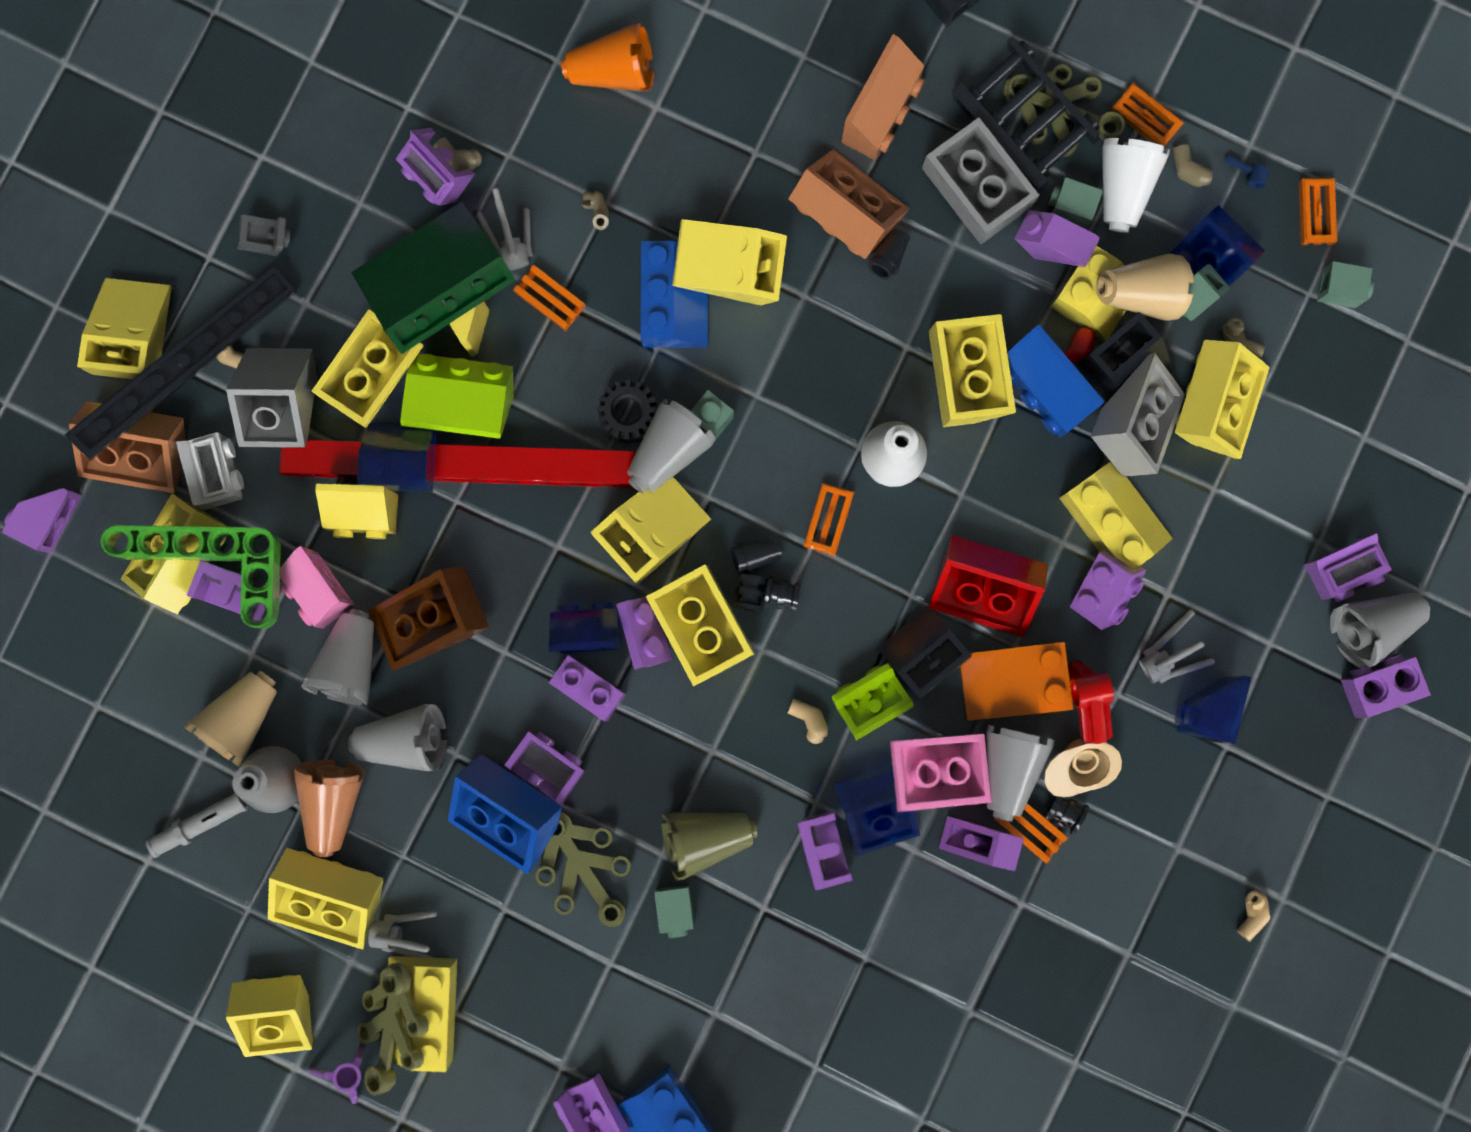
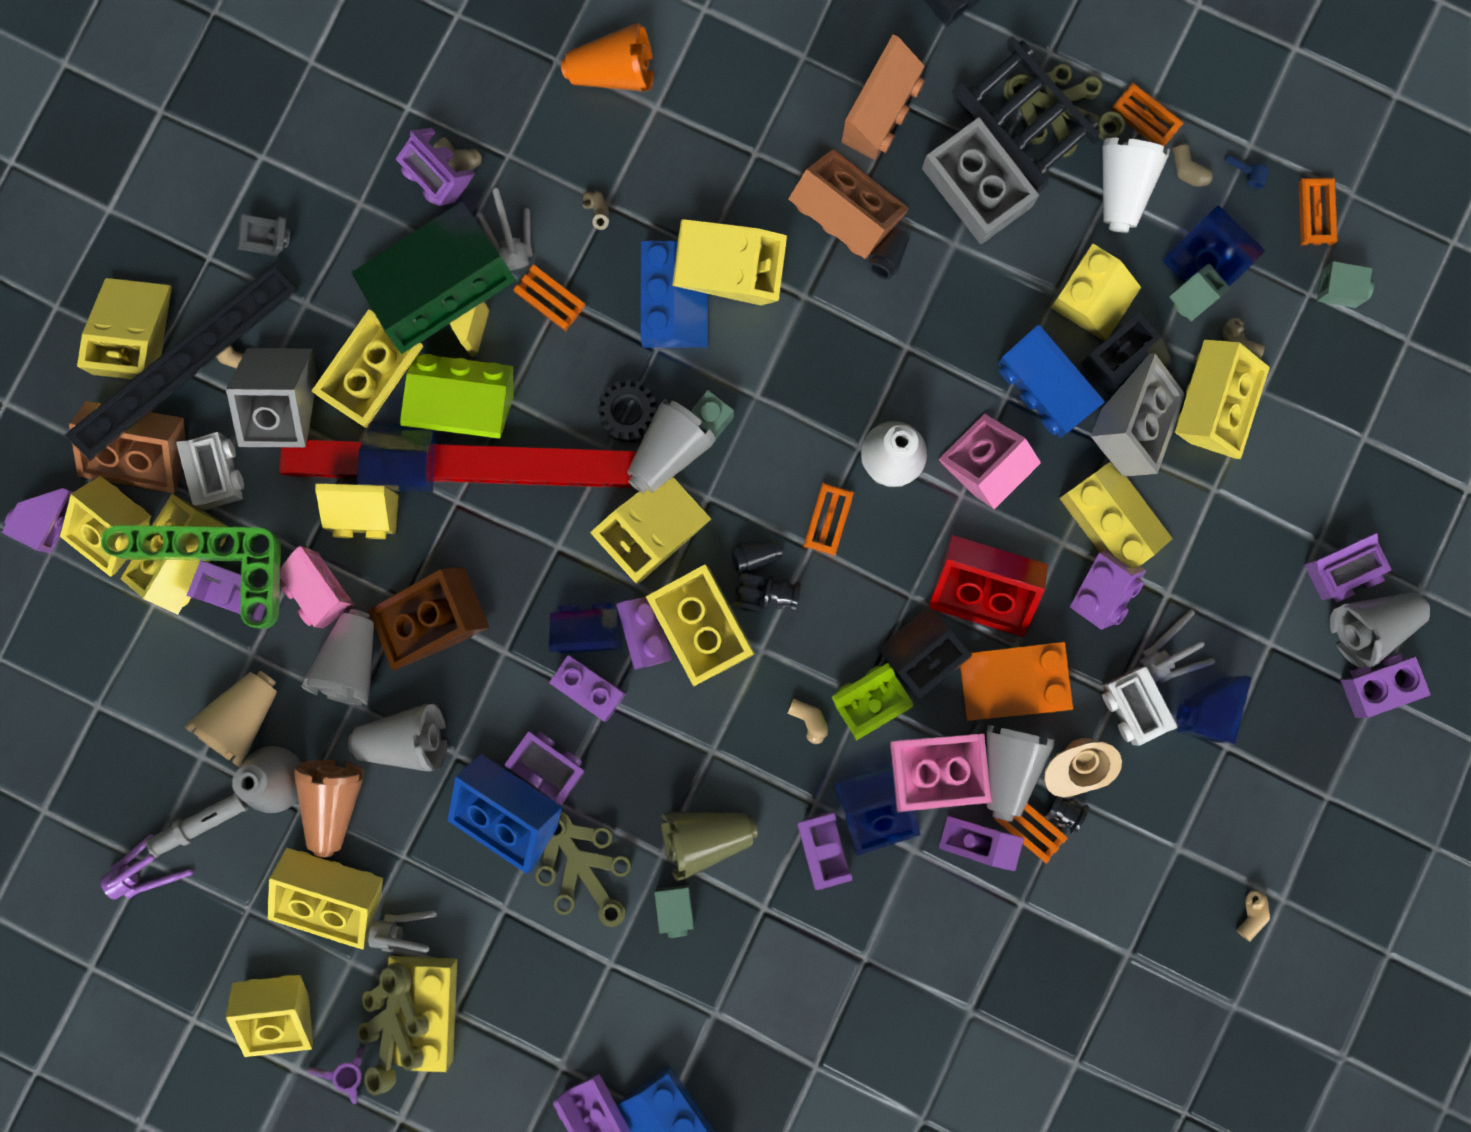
(92, 512): none -> light yellow slope
(122, 877): none -> medium lavender plant
(971, 370): light yellow slope -> none
(990, 460): none -> bright pink slope
(1056, 239): medium lavender slope -> none
(1075, 202): sand green brick -> none
(1080, 345): red arm -> none
(1091, 697): red piece -> none
(1138, 706): none -> white window
(1150, 286): tan cone -> none

